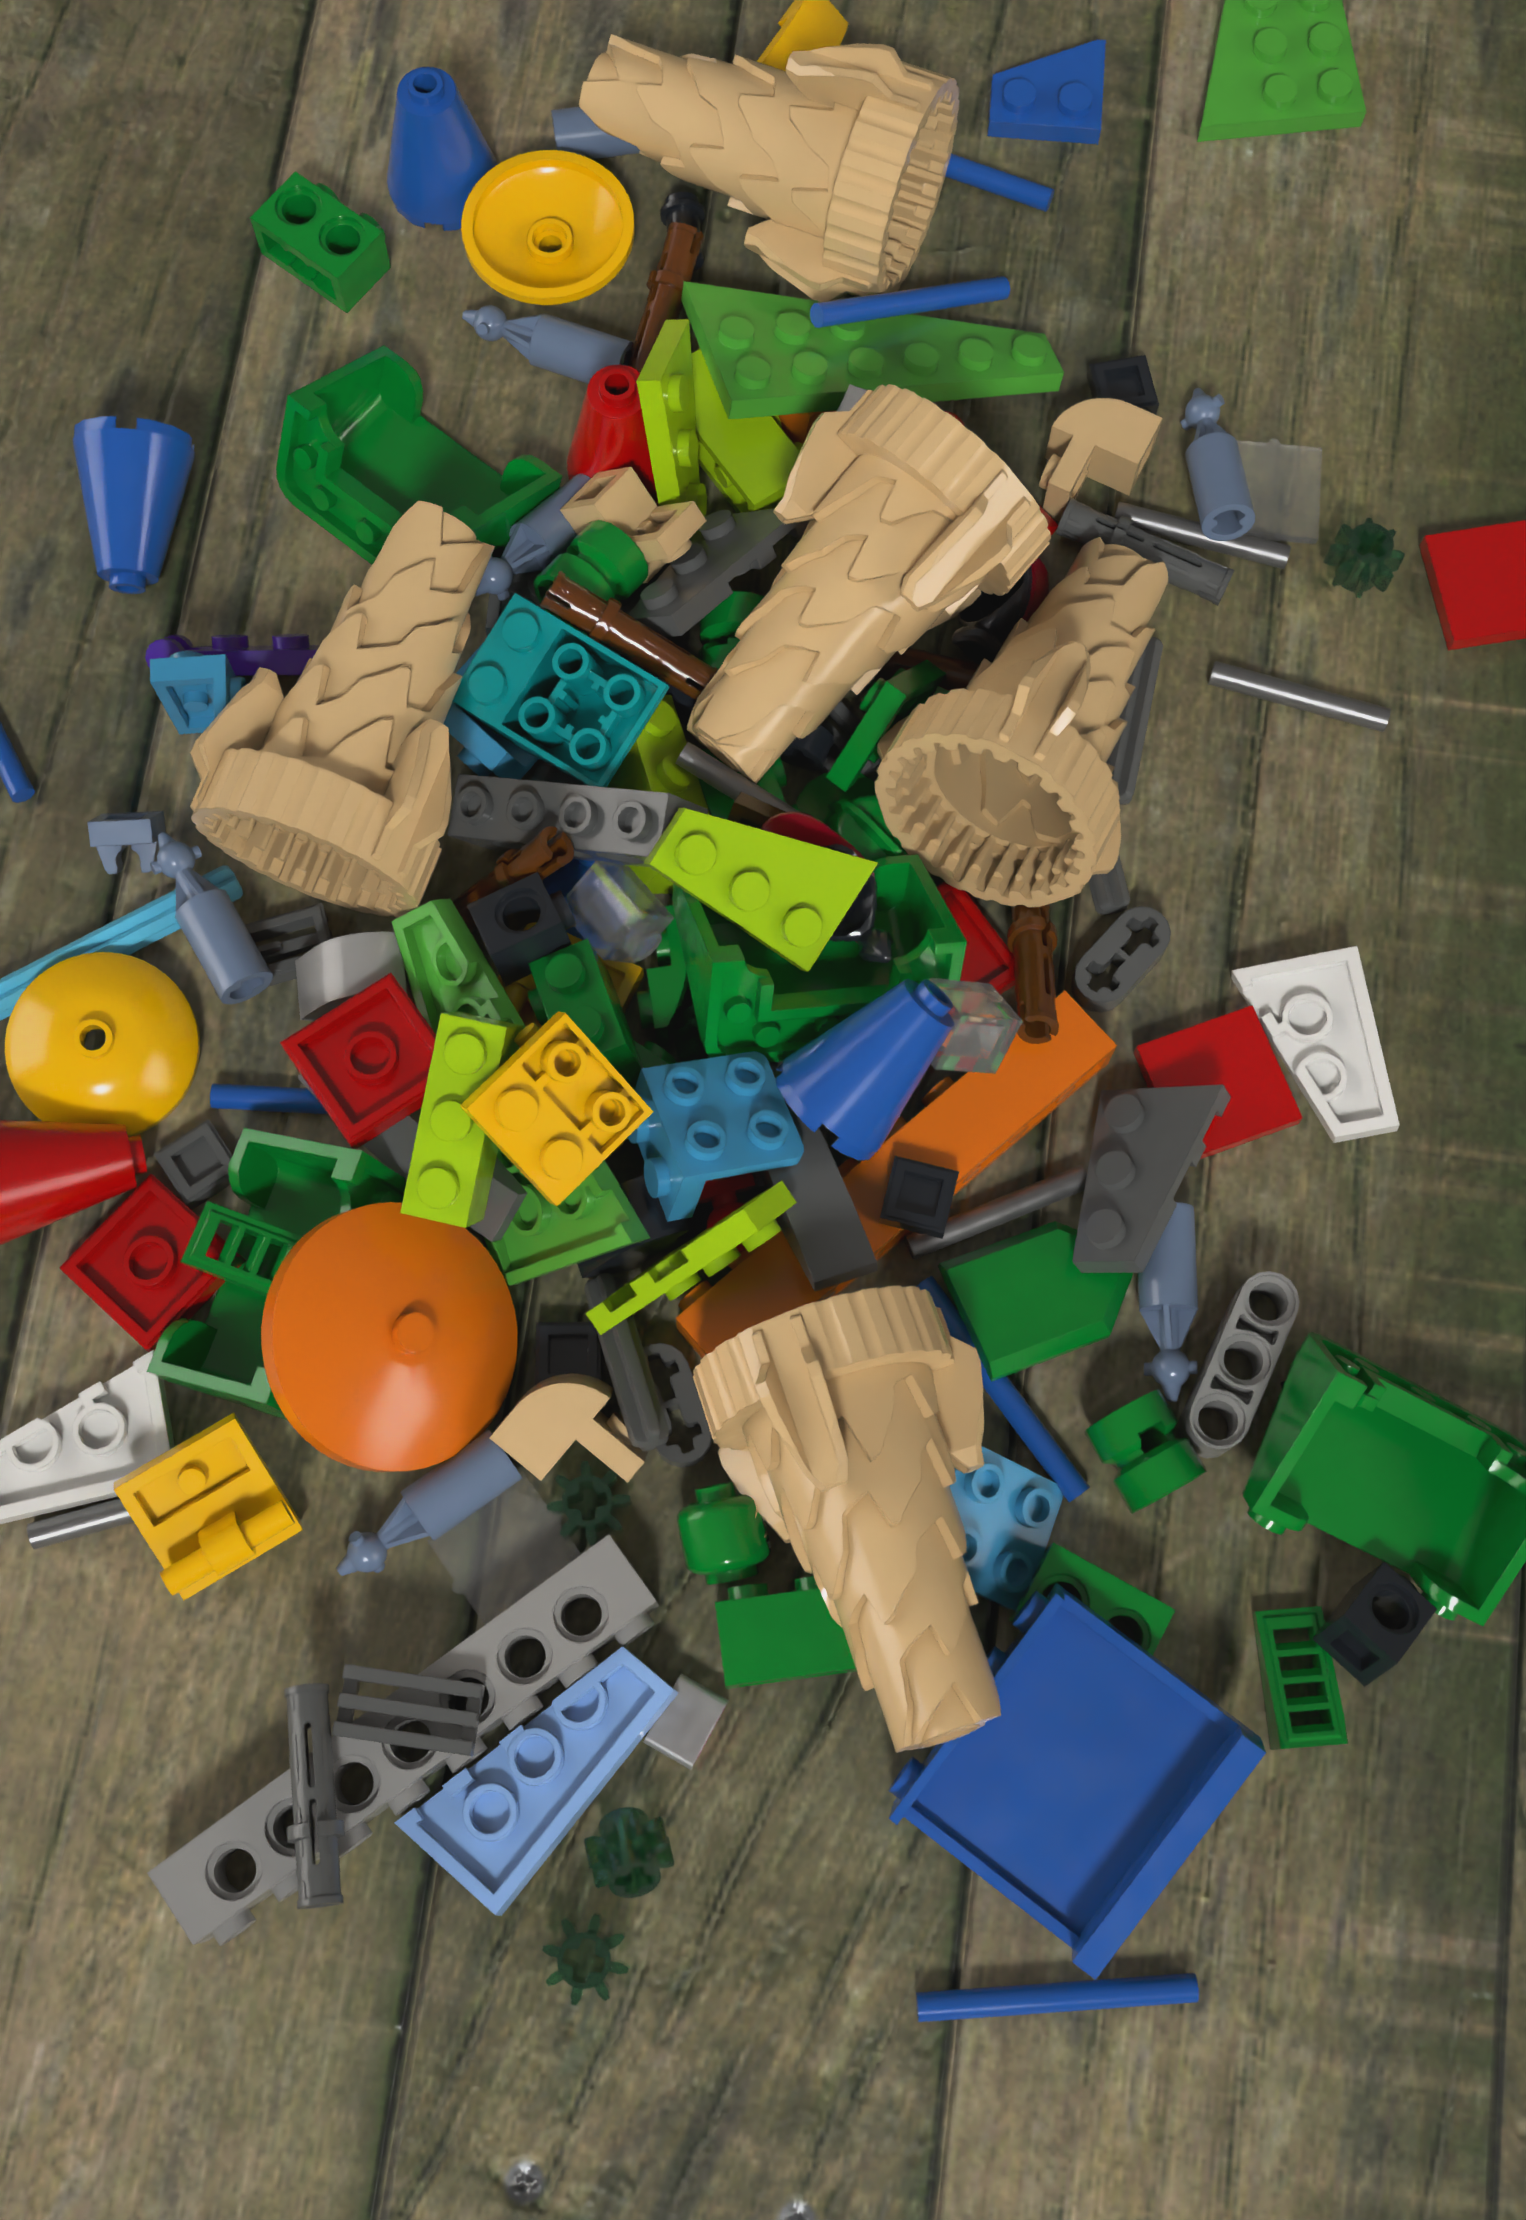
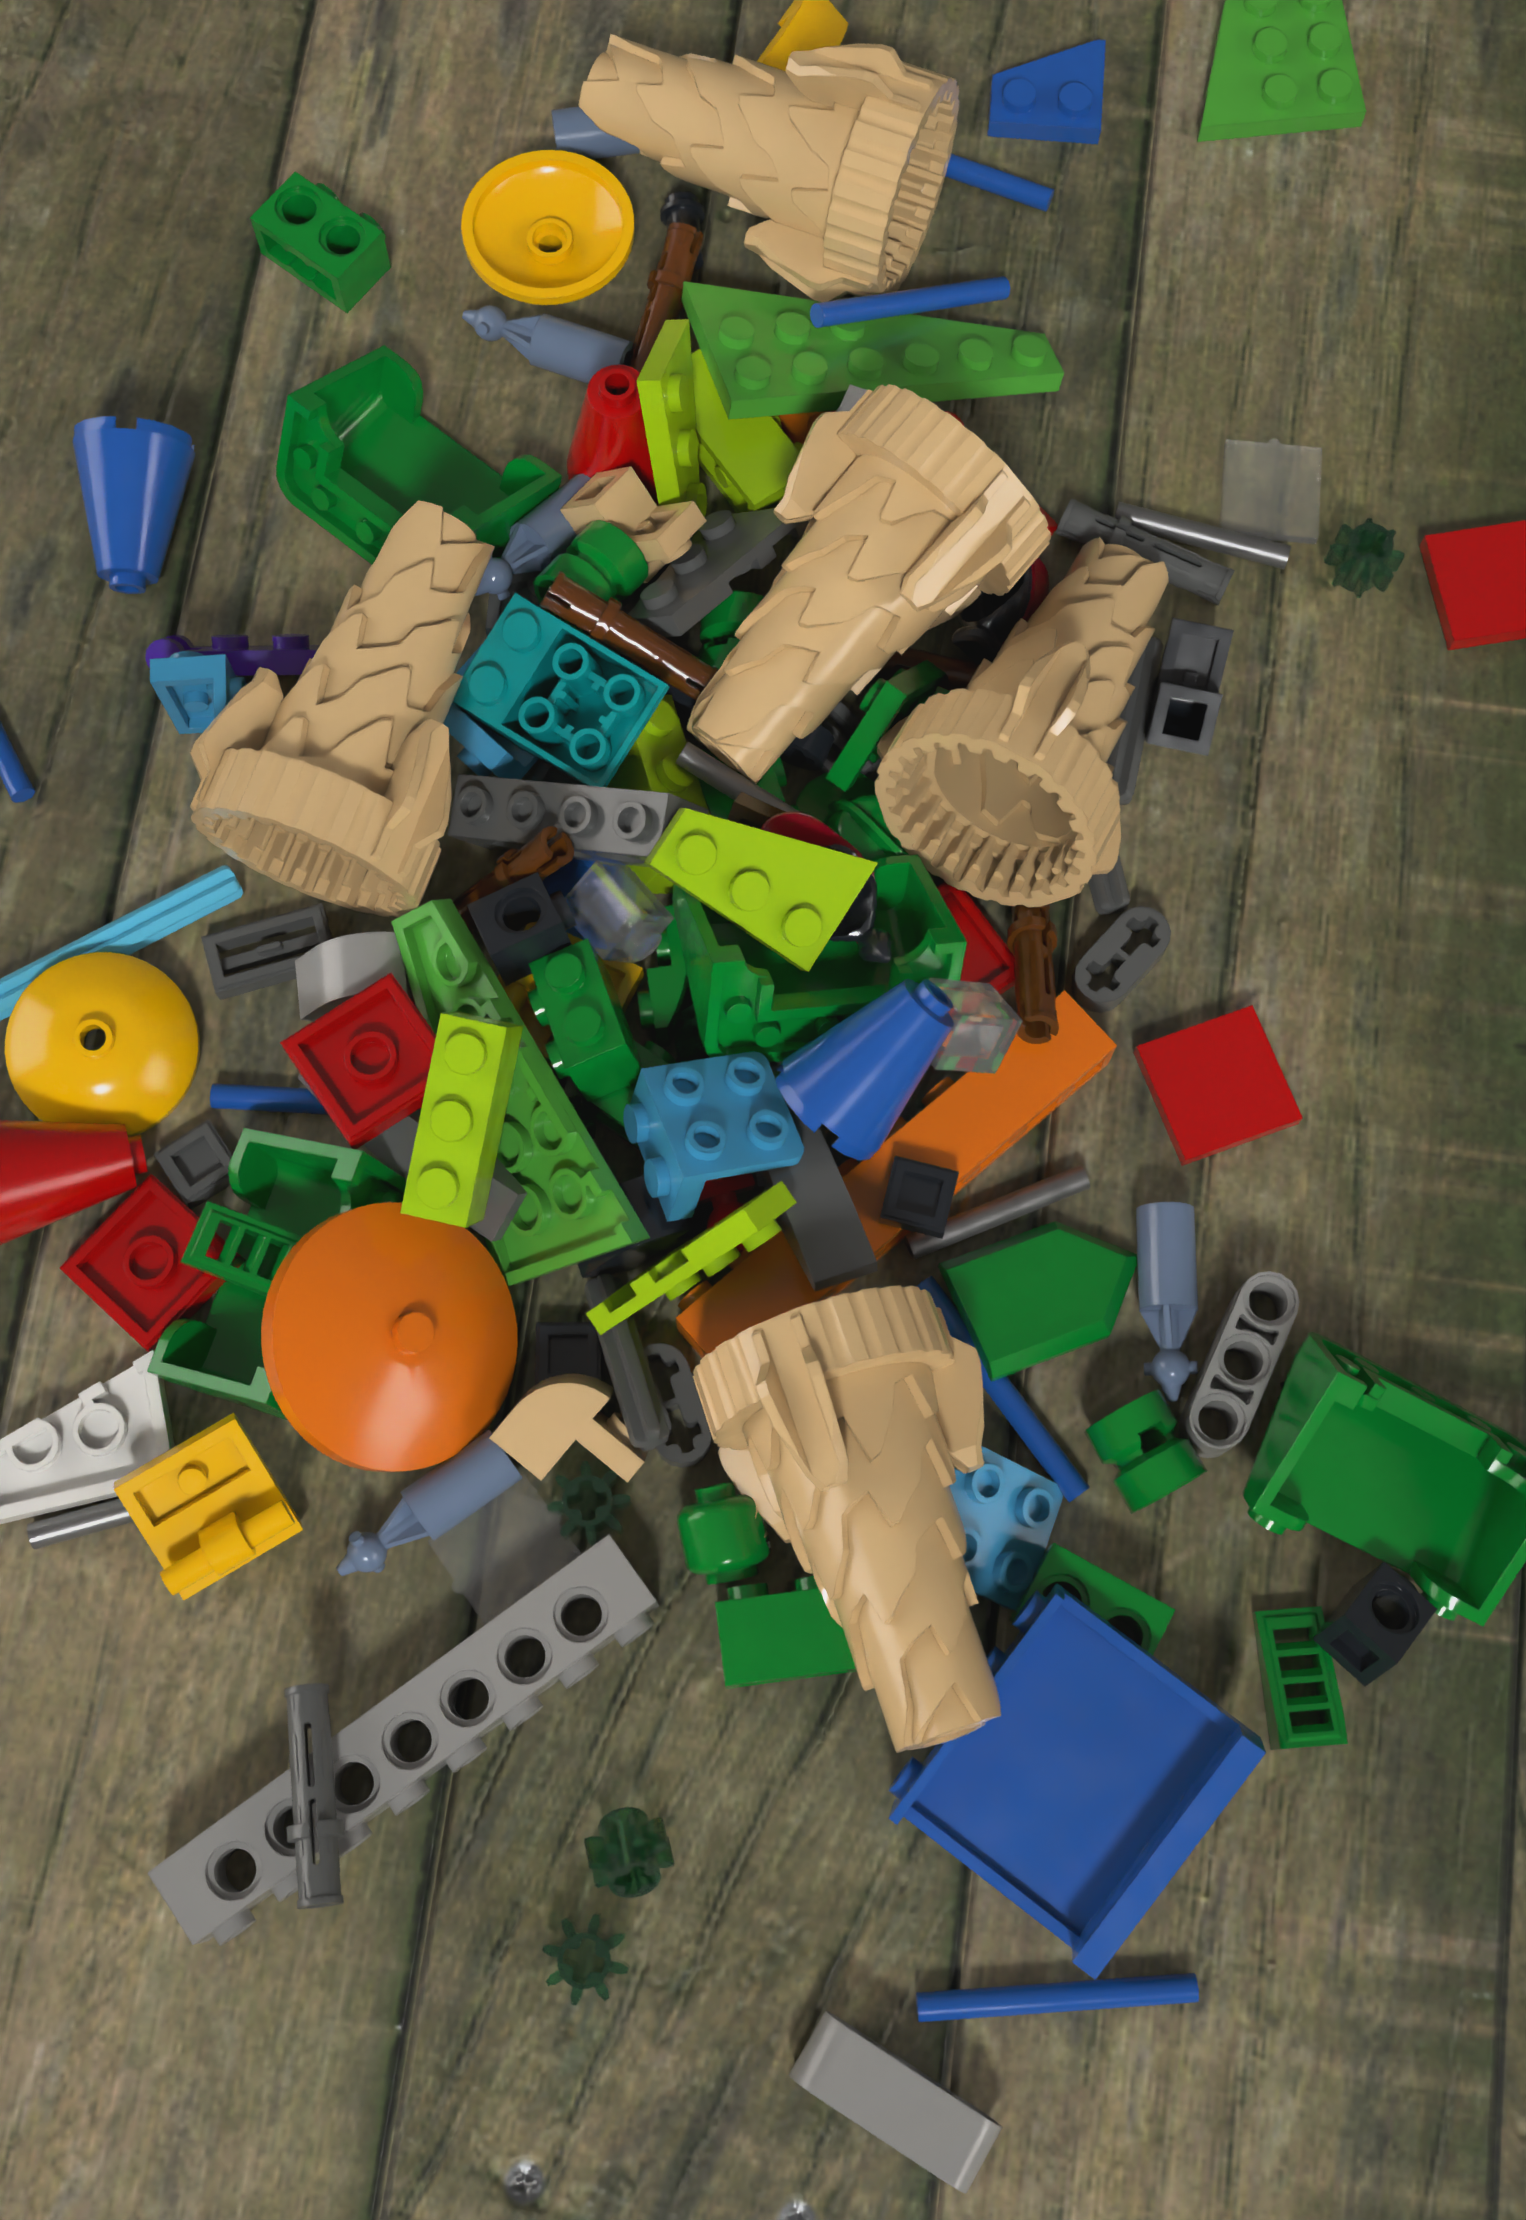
(116, 831): sand blue tile -> none
(212, 926): sand blue wheel -> none
(350, 1701): dark grey tile -> none
(434, 150): blue cone -> none
(520, 1800): light blue wing -> none
(556, 1107): yellow plate -> none
(686, 1722): flat silver piece -> none
(895, 2102): none -> light grey beam
(1096, 441): tan brick -> none
(1124, 380): black tile -> none
(1135, 1168): dark grey wing -> none
(1188, 687): none -> black brick
(1216, 472): sand blue wheel -> none
(1299, 696): flat silver bar -> none
(1327, 1038): white wing -> none

